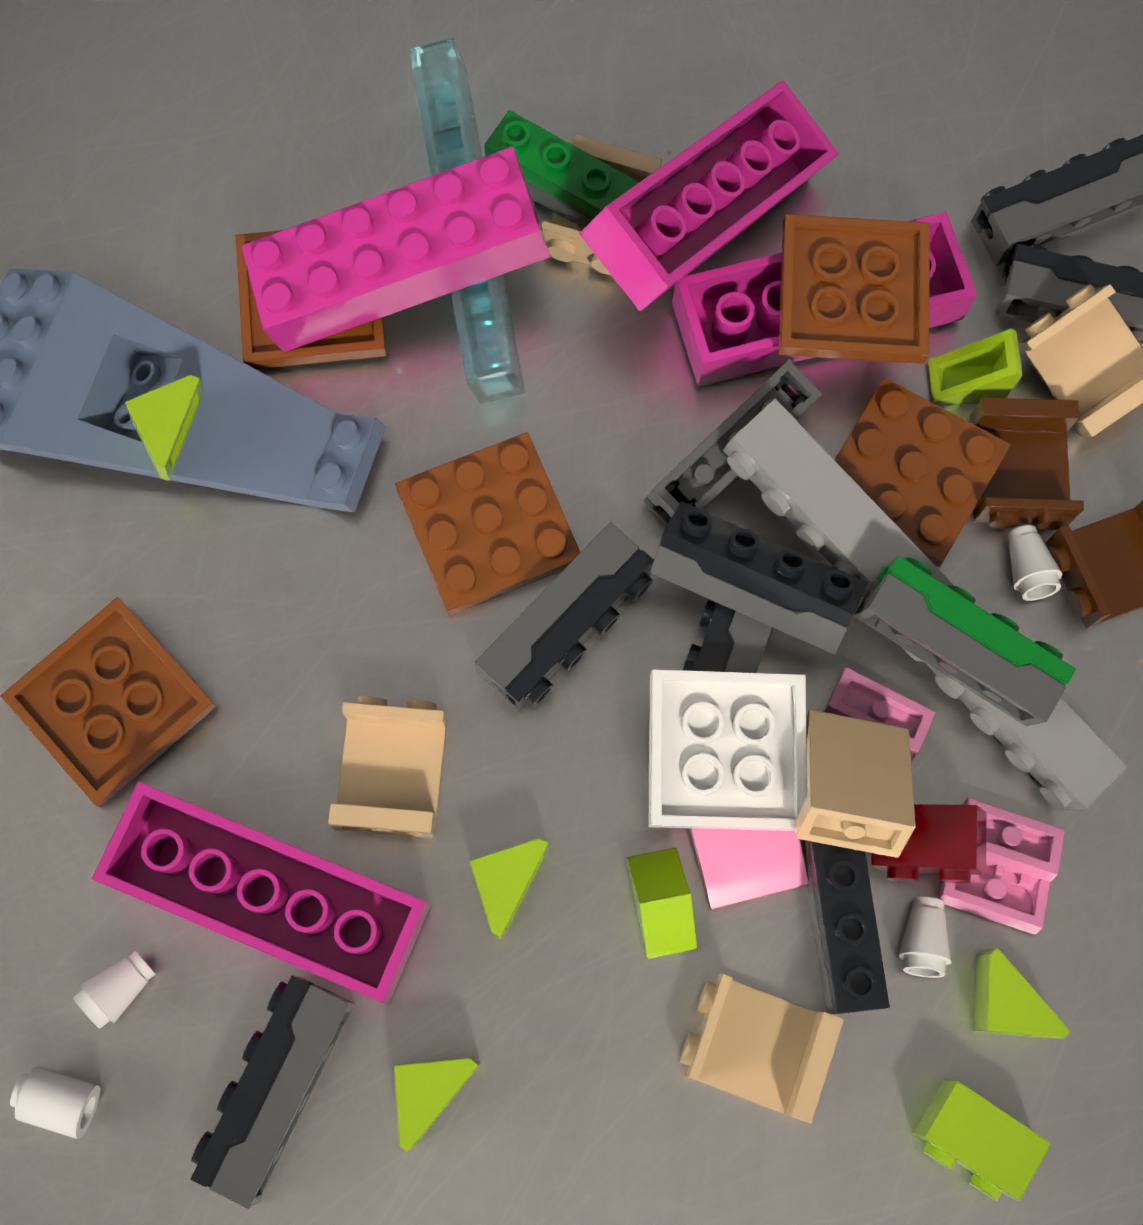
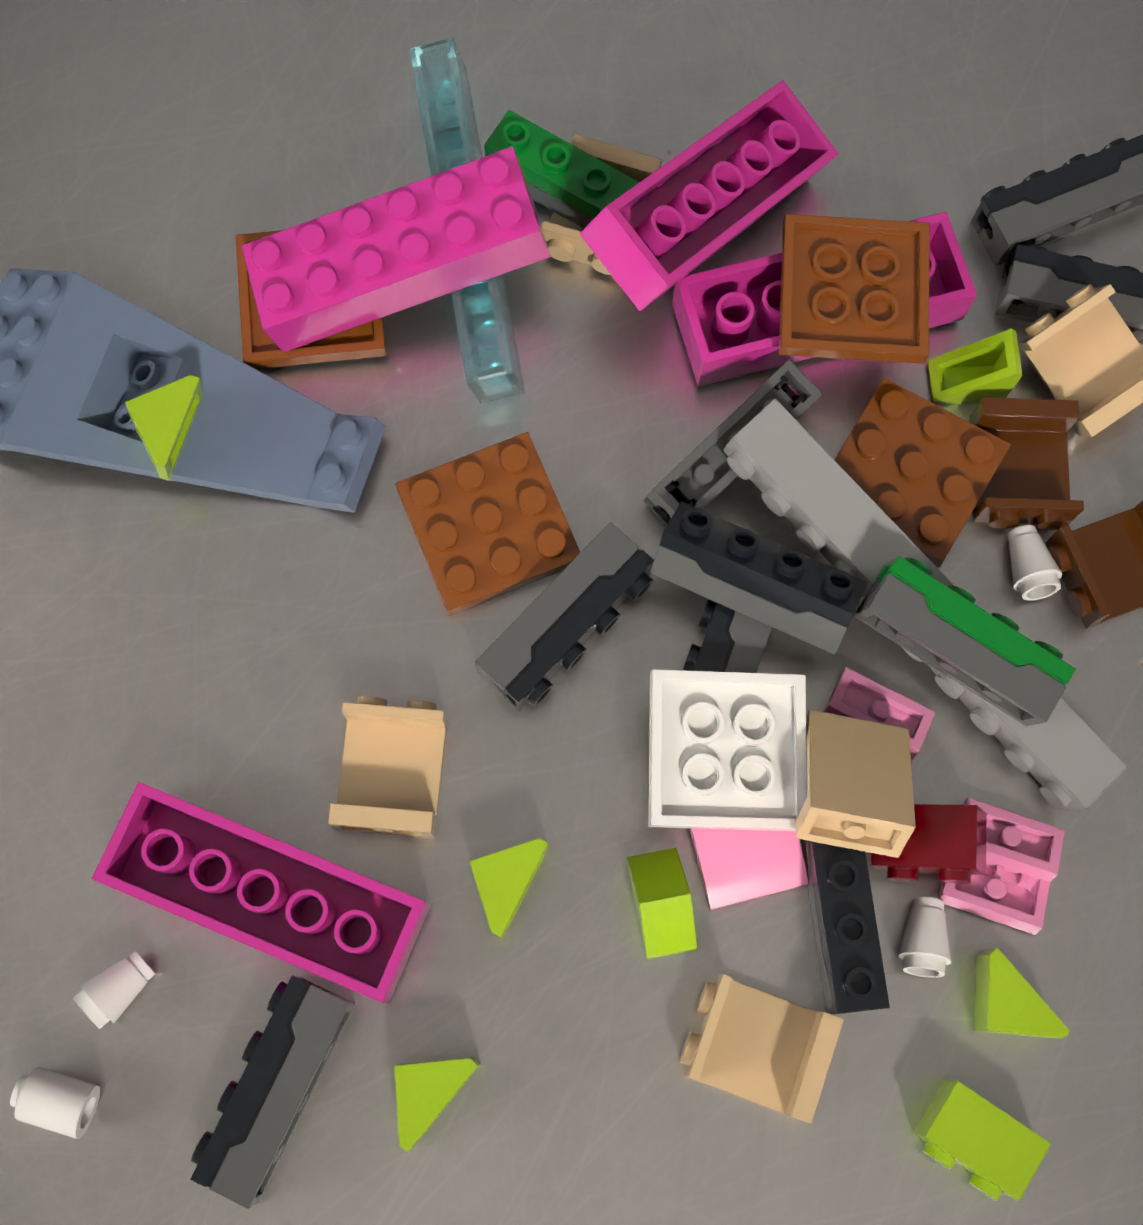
(108, 702): dark orange plate -> none

